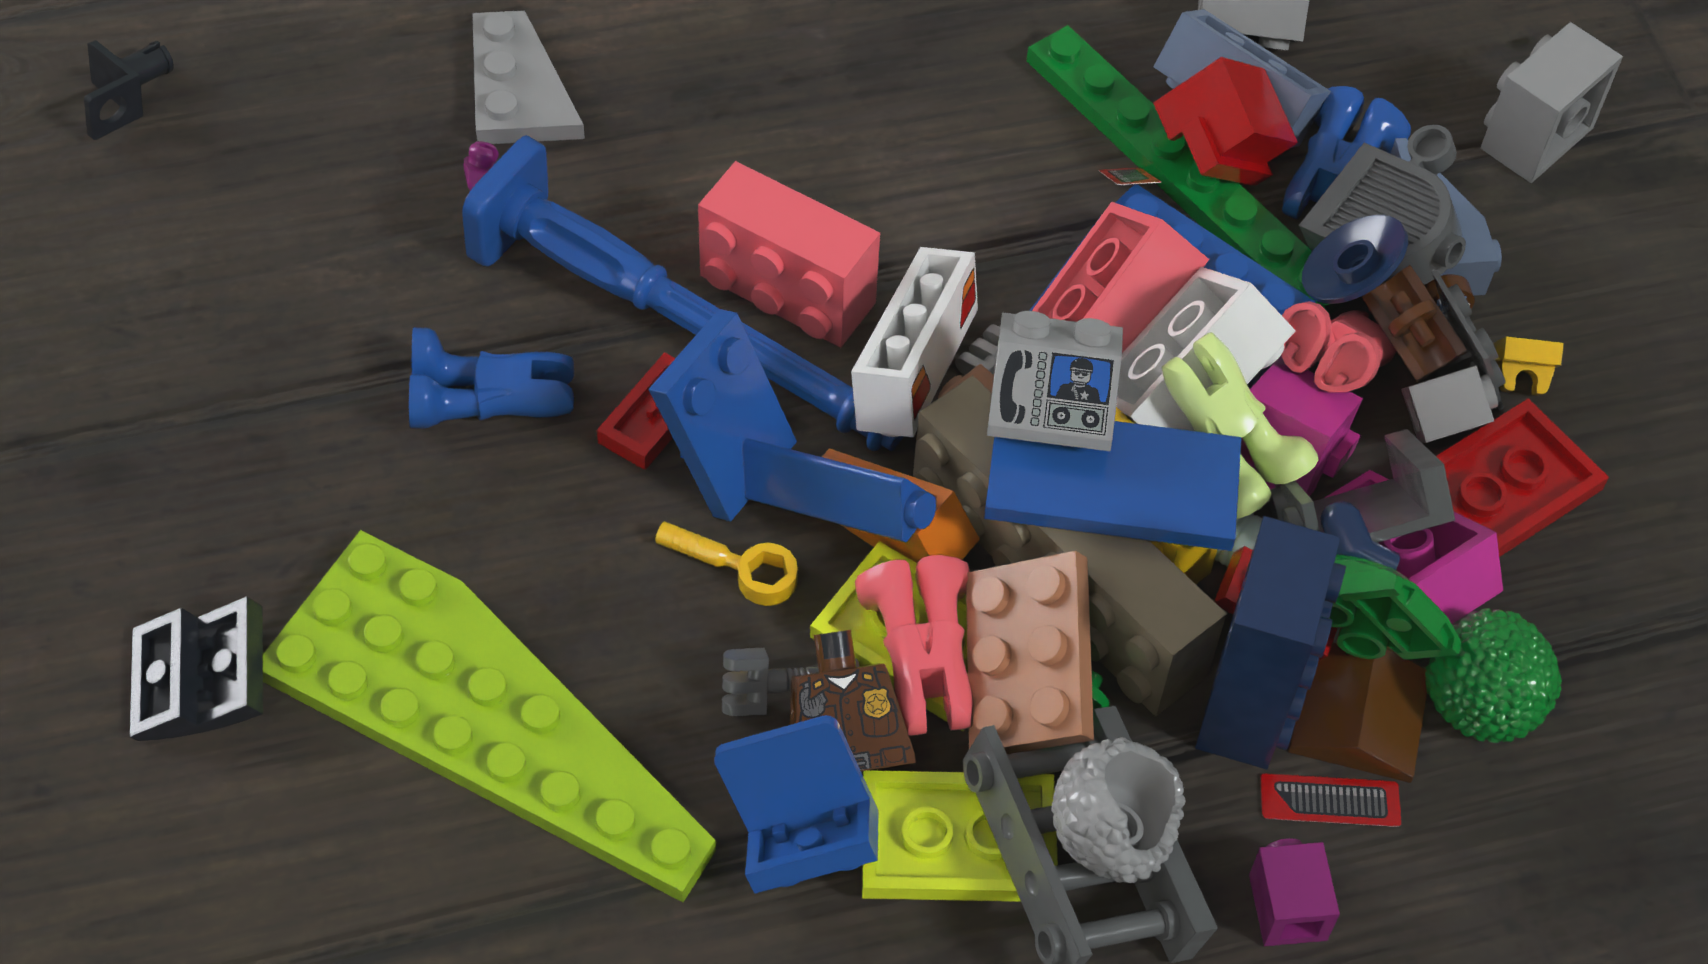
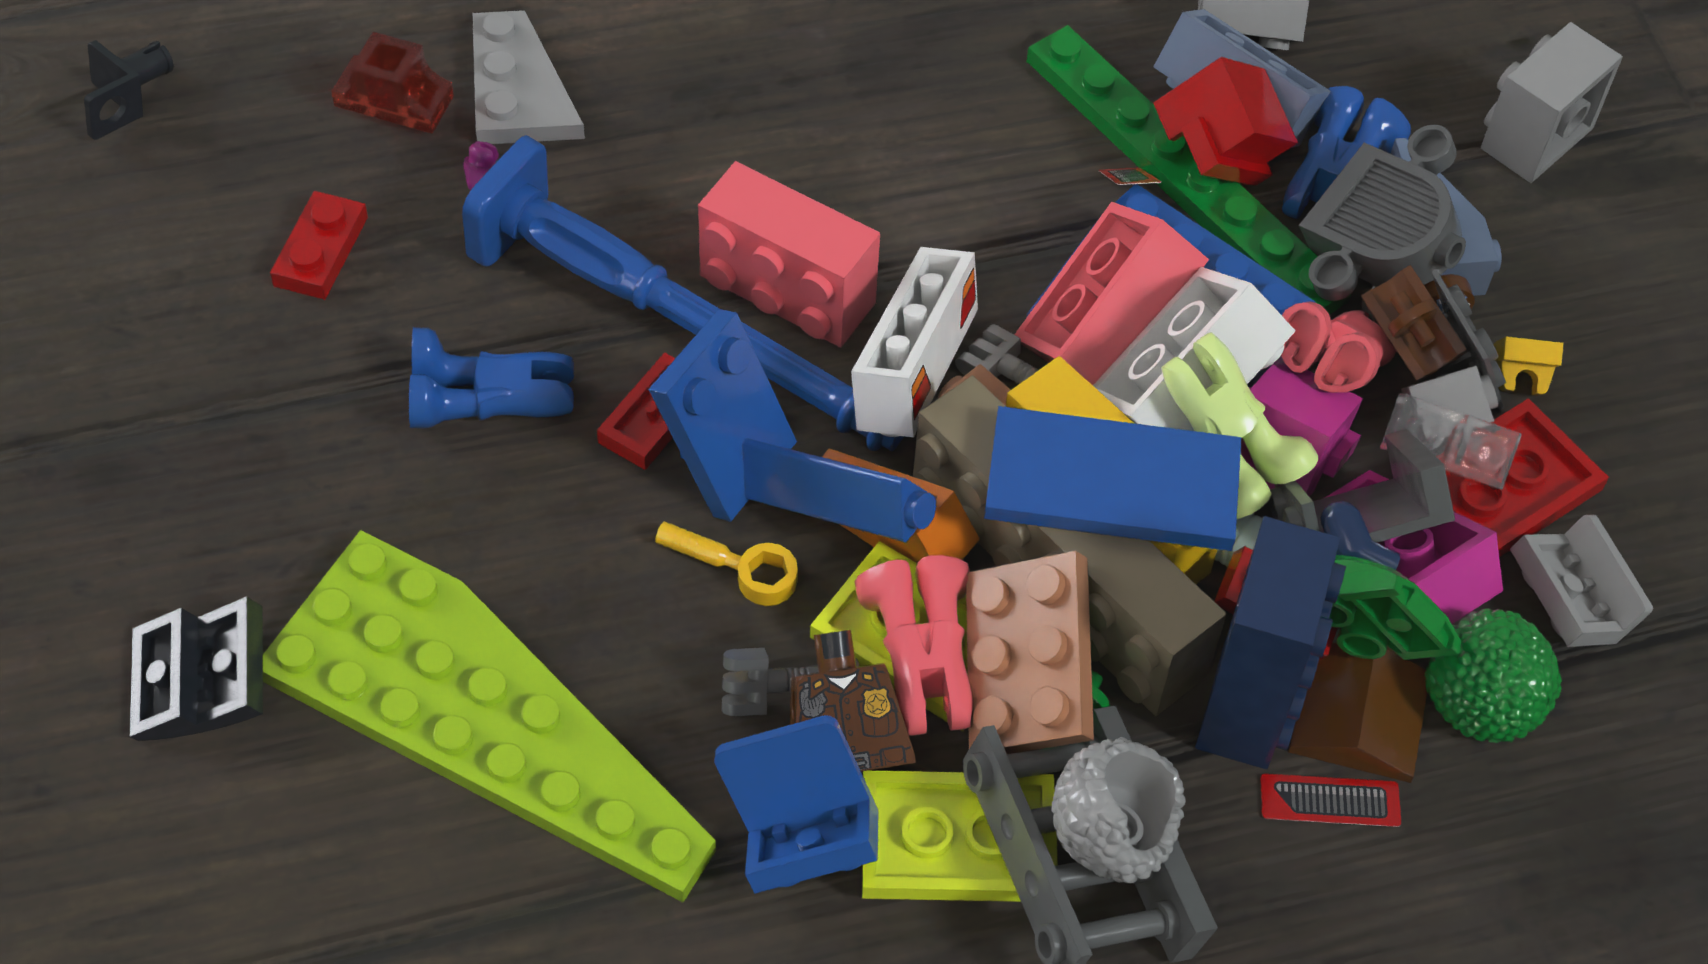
(319, 245): none -> red plate
(393, 84): none -> clear red brick
(1056, 381): light grey slope -> none
(1293, 893): magenta brick -> none
(1355, 259): dark blue dish -> none
(1460, 441): none -> clear slope
(1583, 583): none -> light grey bracket

